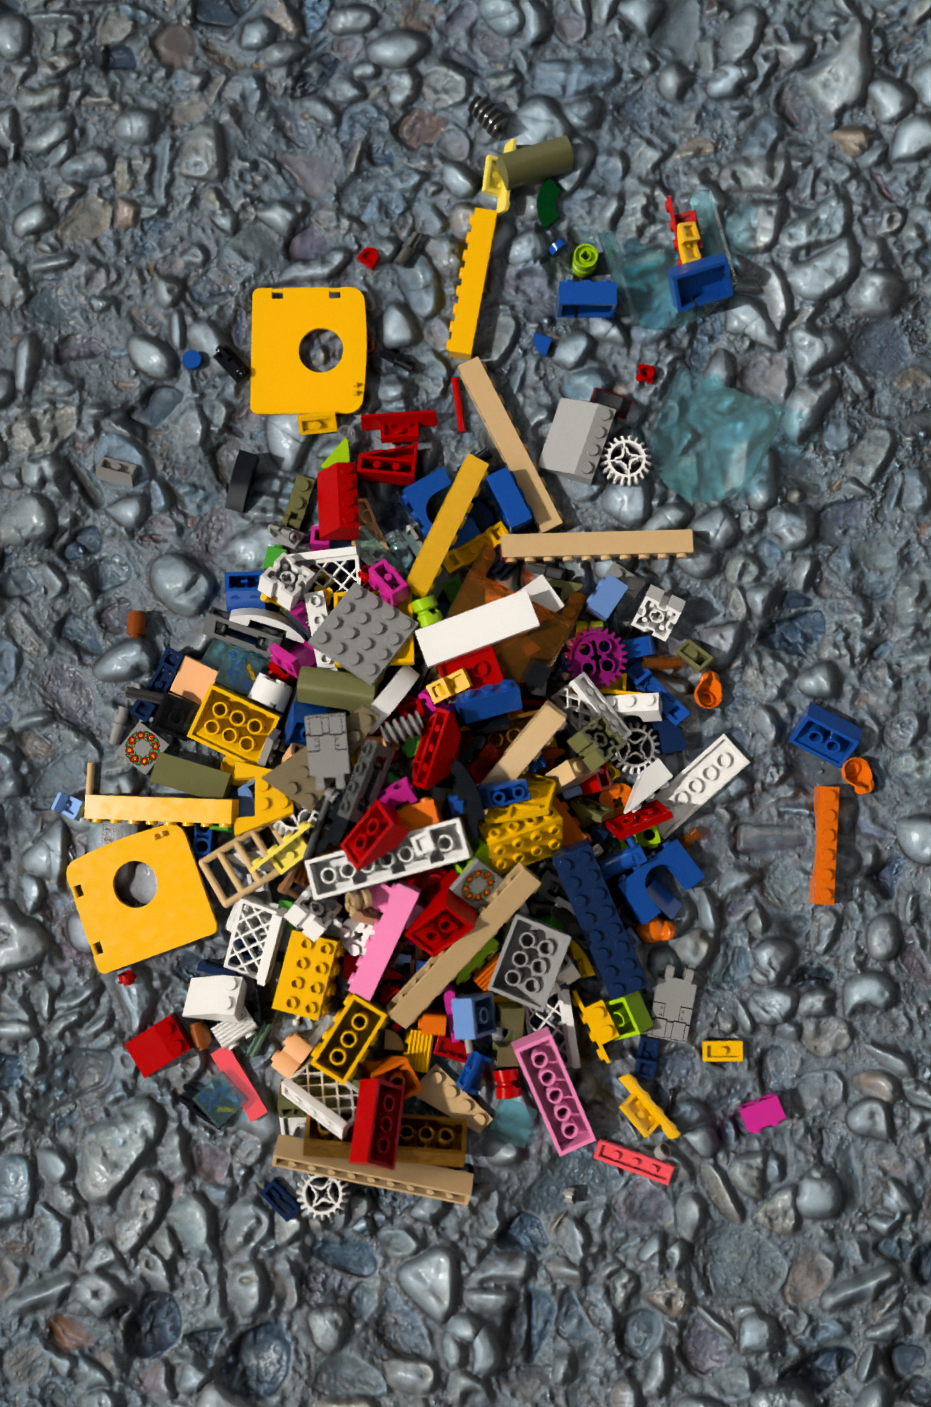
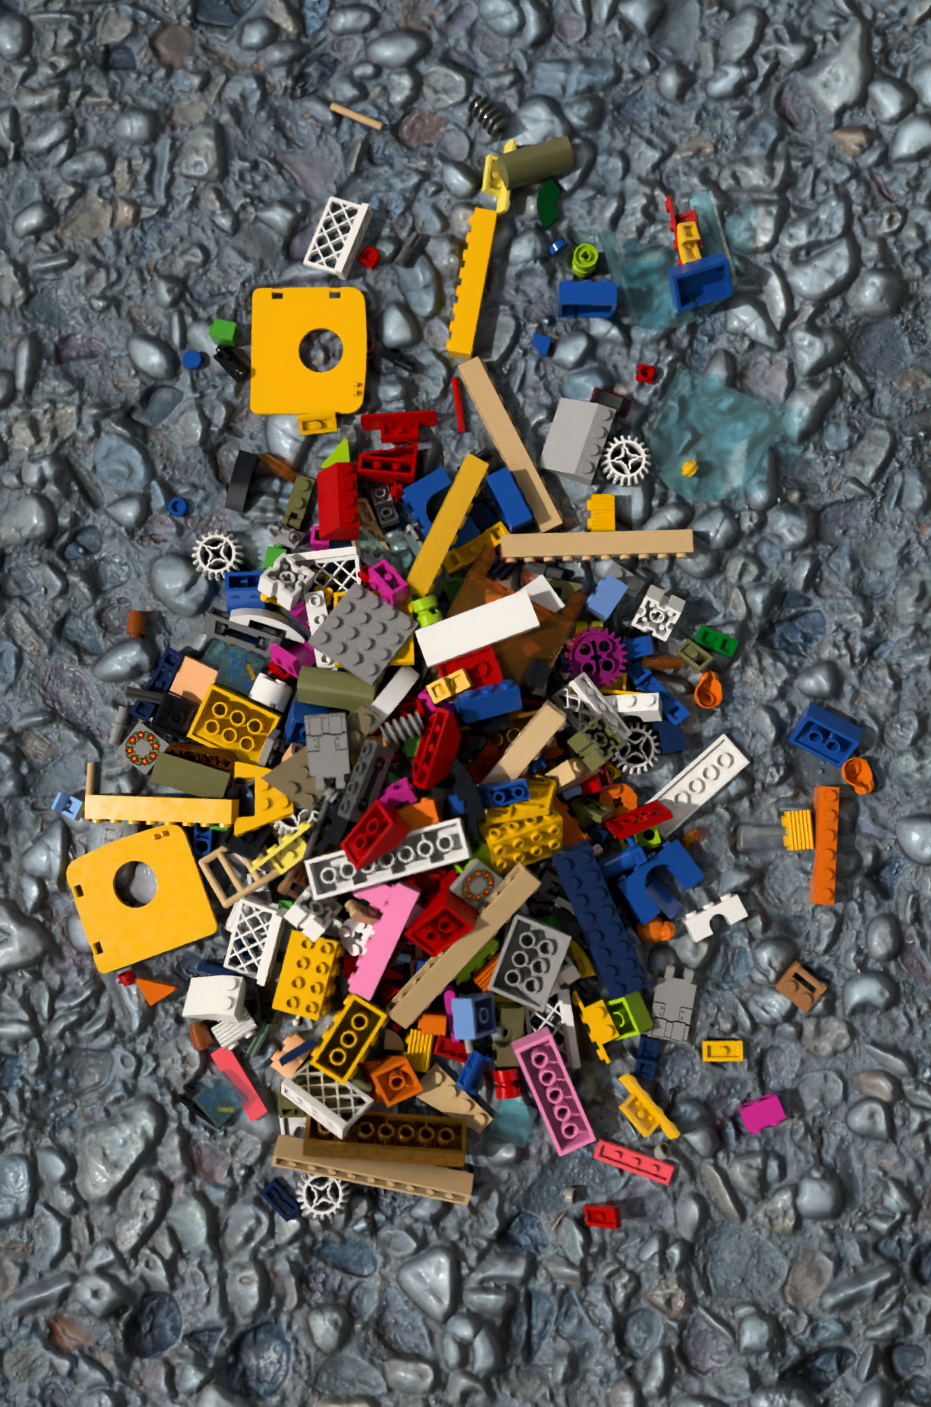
(116, 471): light grey slope -> none
(154, 989): none -> orange slope
(159, 1045): red slope -> none
(178, 507): none -> blue tile
(213, 561): none -> white gear
(222, 758): none -> reddish brown beam
(224, 332): none -> bright green brick
(236, 790): none -> black pin
(250, 843): none -> black plate
(278, 467): none -> clear orange pin
(299, 1050): none -> dark blue tile
(353, 238): none -> white fence
(355, 900): tan wheel -> none
(356, 116): none -> tan bar
(377, 1124): red slope -> none
(384, 506): none -> light grey slope
(396, 490): none -> red plate
(423, 843): white tile -> none
(602, 513): none -> yellow brick
(603, 1215): none -> red slope
(646, 783): white slope -> none
(689, 468): none -> yellow plate
(698, 922): none -> white arch
(716, 642): none -> green slope
(796, 991): none -> medium nougat plate
(798, 830): none -> yellow brick

